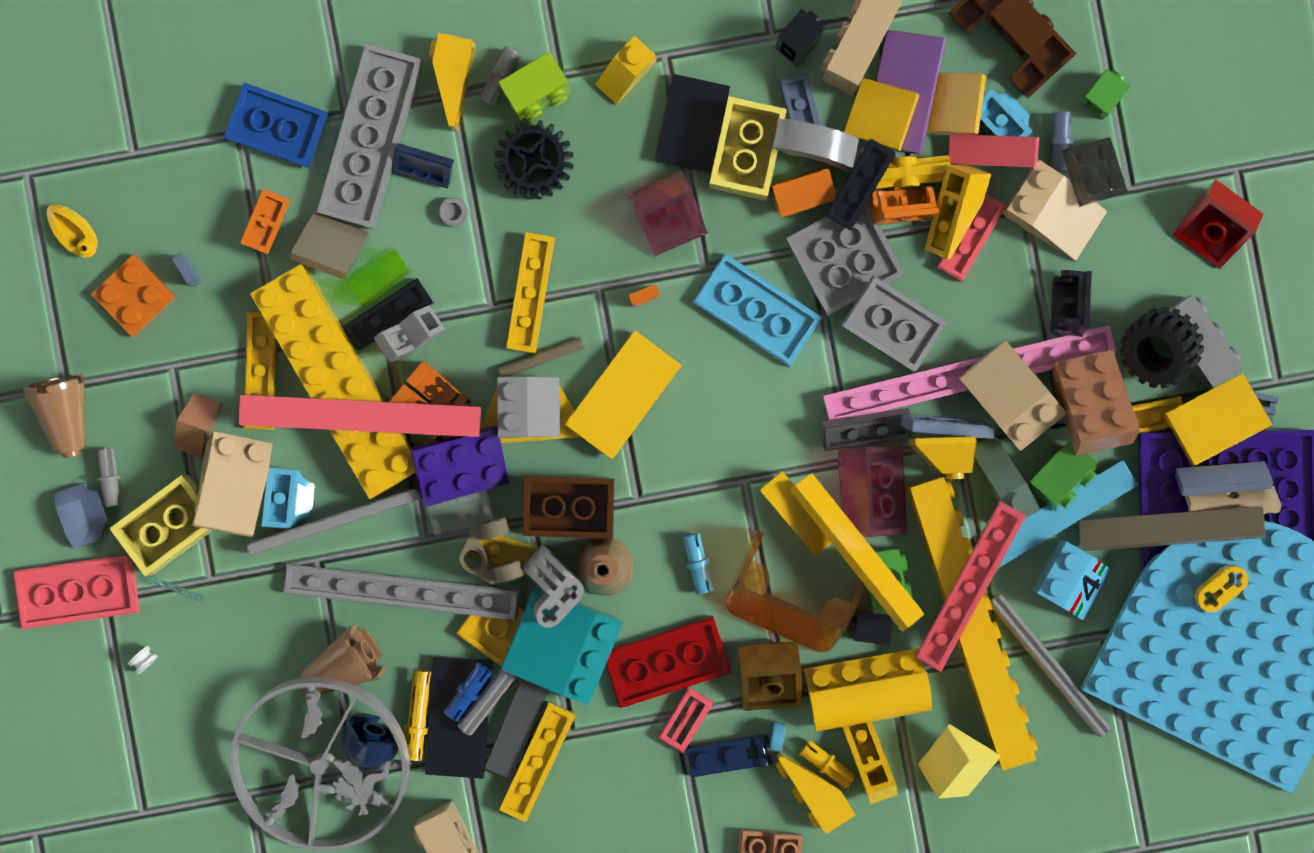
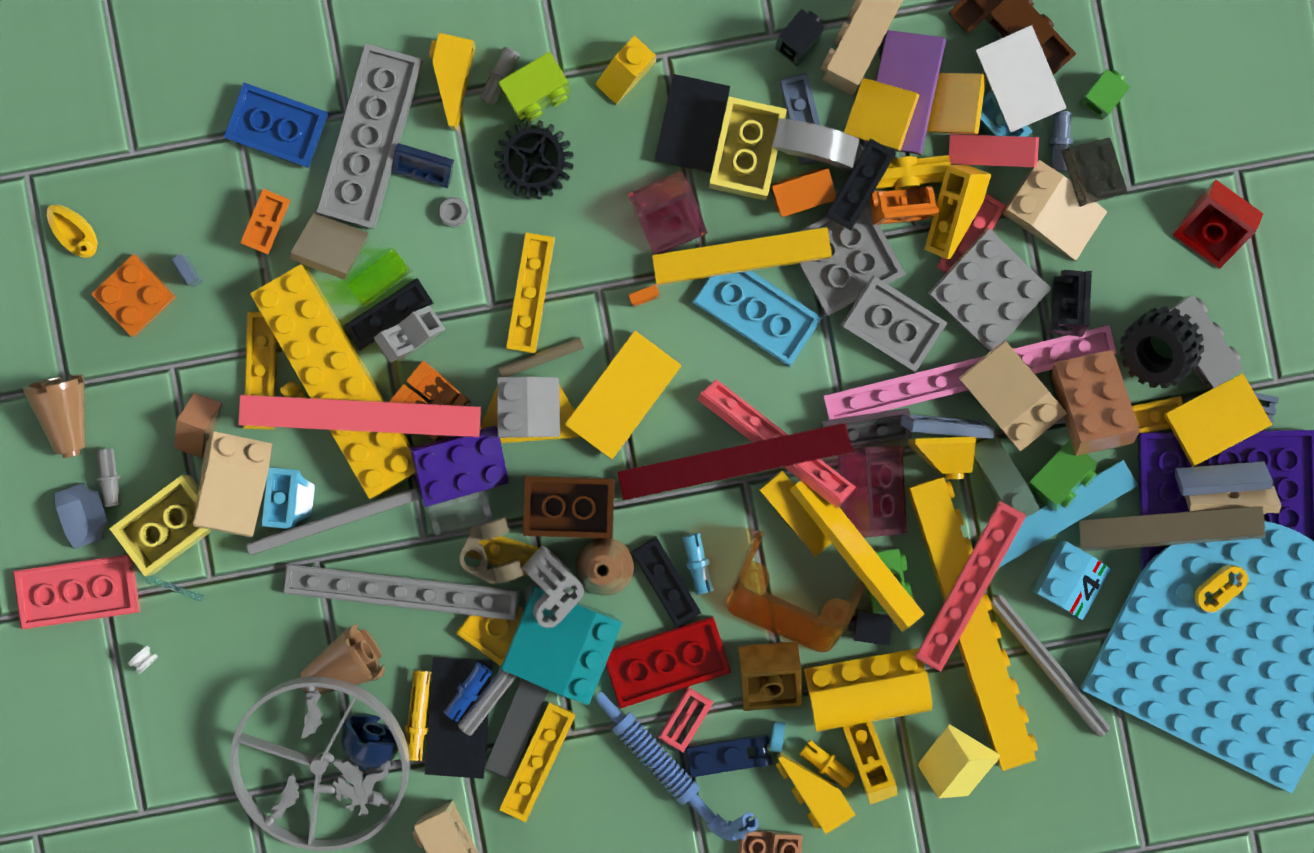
(292, 390): none -> yellow hand
(666, 582): none -> black tile
(671, 774): none -> medium blue piece
(735, 461): none -> dark red tile
(742, 256): none -> yellow tile
(757, 428): none -> coral tile
(989, 290): none -> light grey plate
(1021, 79): none -> white tile

